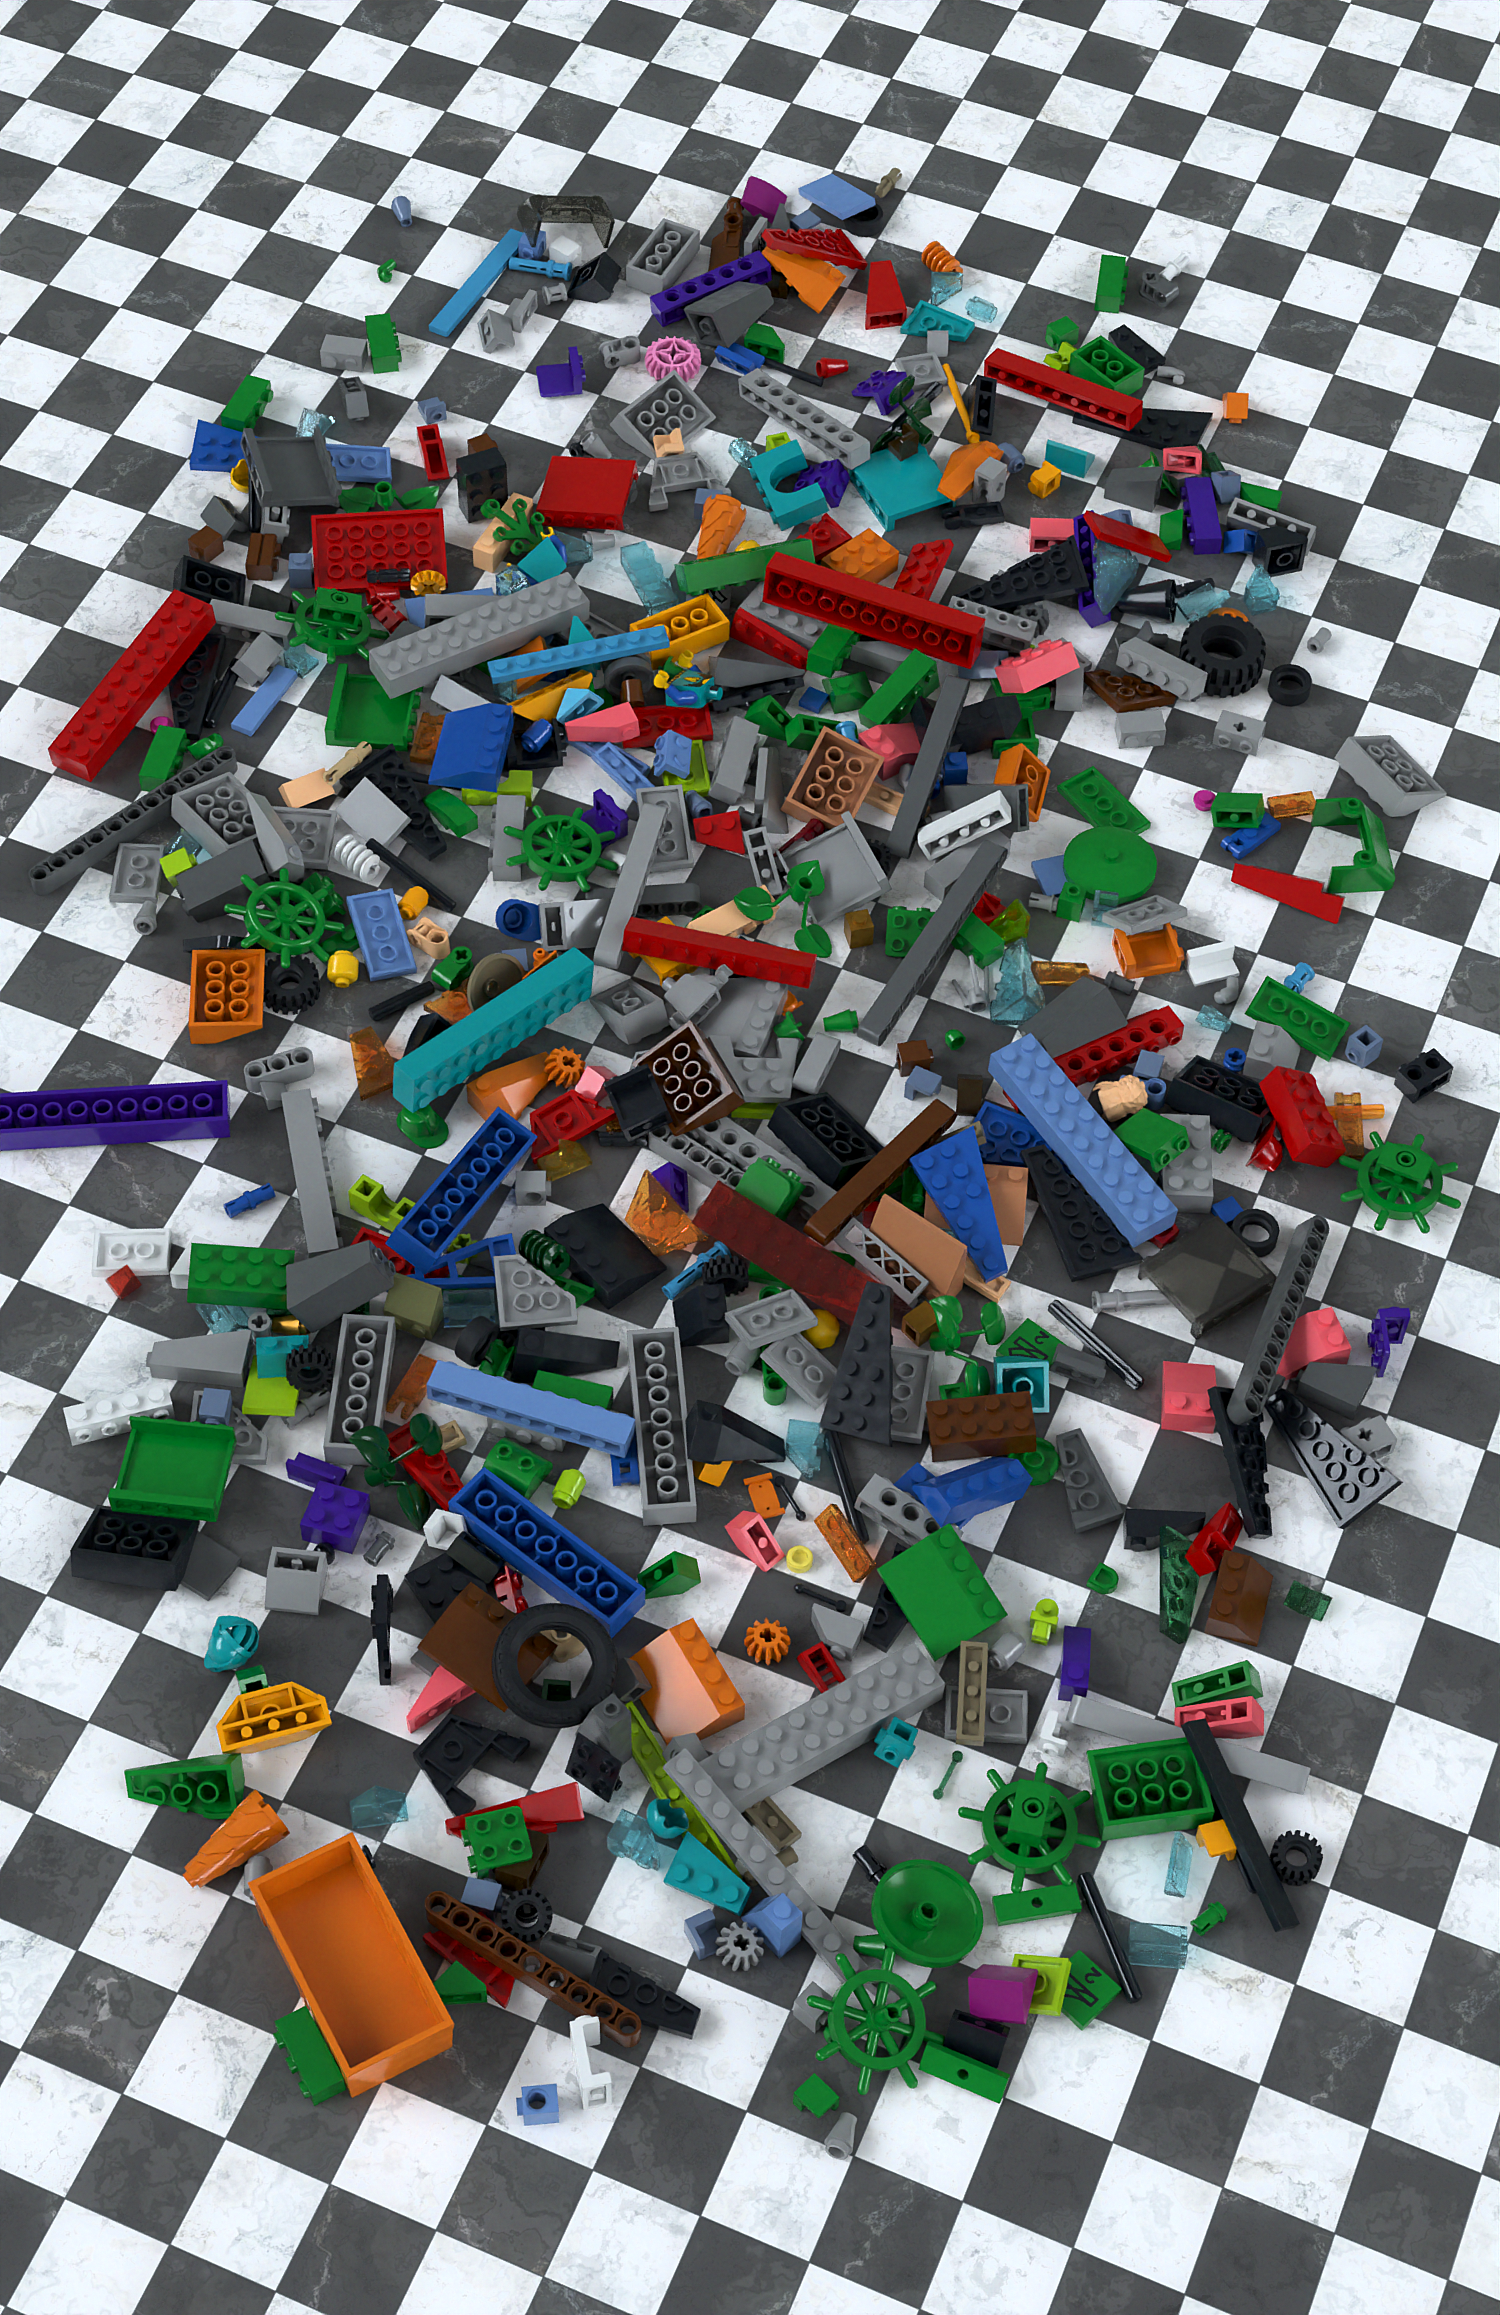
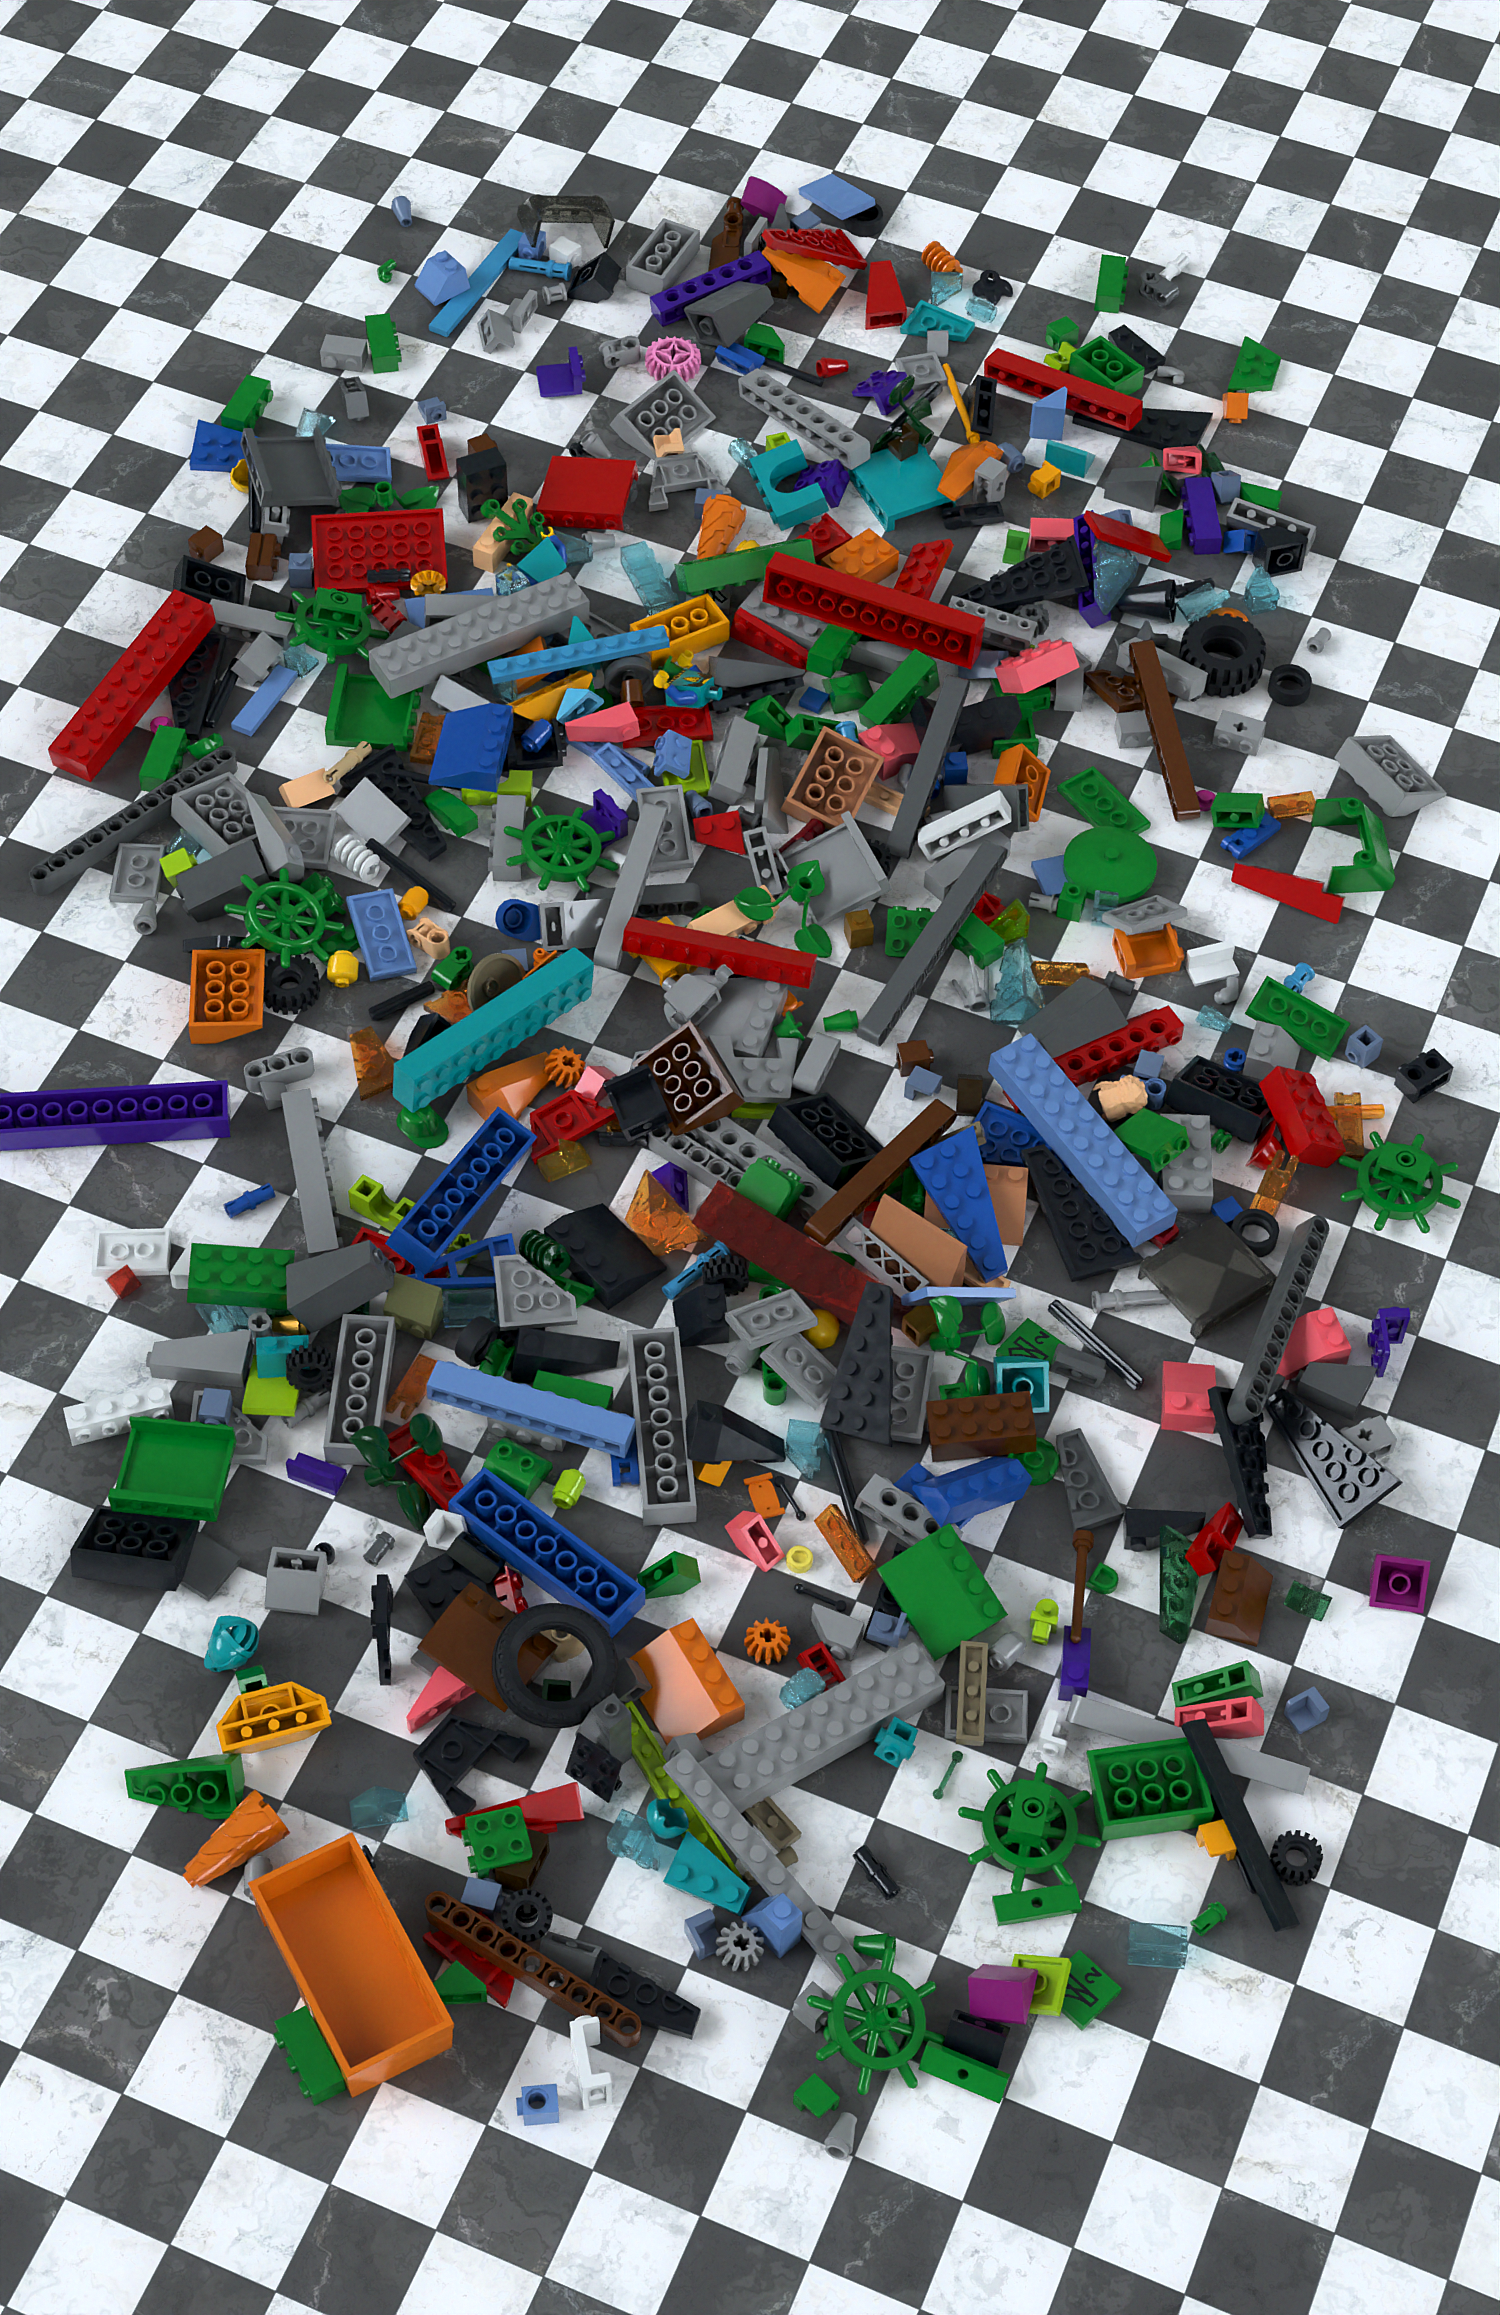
(223, 517): dark grey panel -> none
(335, 1516): dark purple brick -> none
(442, 278): none -> medium blue slope
(452, 1436): tan tile -> none
(531, 1188): light grey brick -> none
(631, 1011): light grey slope -> none
(802, 1688): none -> clear light blue gear
(888, 182): dark tan axle -> none
(888, 1629): none -> sand blue bracket
(927, 1913): green dish -> none
(954, 1039): green hinge -> none
(966, 1295): none -> medium blue tile
(993, 288): none -> black plate
(1016, 547): none -> bright green panel
(1049, 416): none -> medium blue slope
(1082, 1542): none -> reddish brown piece
(1109, 1937): black axle -> none
(1164, 730): none -> reddish brown beam
(1178, 1866): clear light blue slope -> none
(1254, 368): none -> green wing
(1274, 1184): none -> clear orange hinge
(1306, 1710): none -> sand blue panel
(1398, 1583): none -> magenta slope

